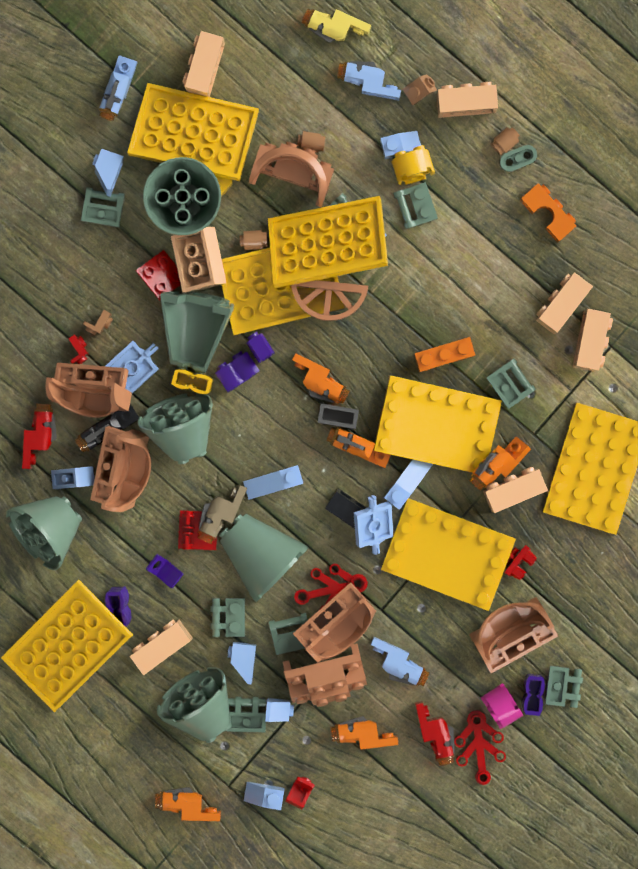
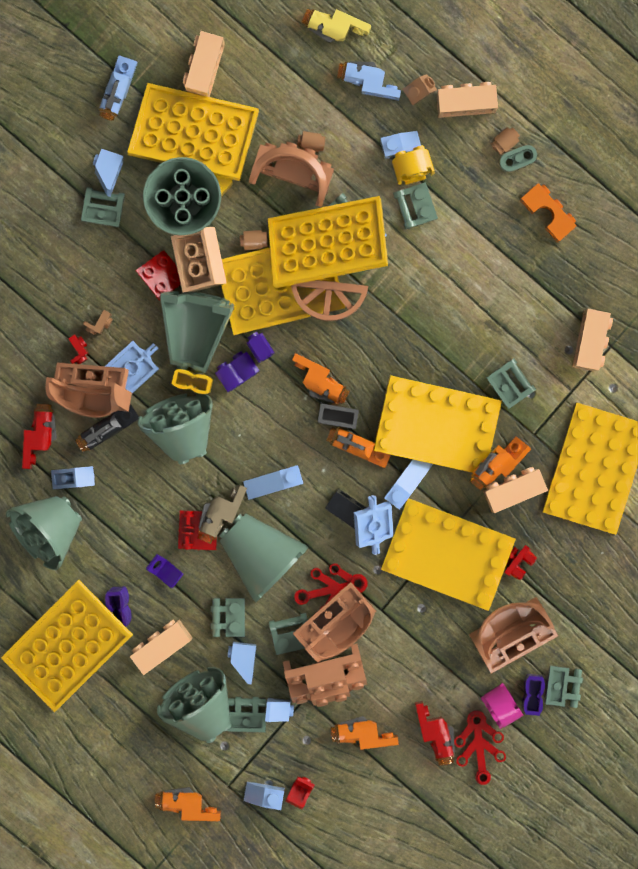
(122, 466): nougat piece -> none
(398, 666): light blue plate -> none
(444, 354): orange arch -> none
(563, 302): light nougat brick -> none

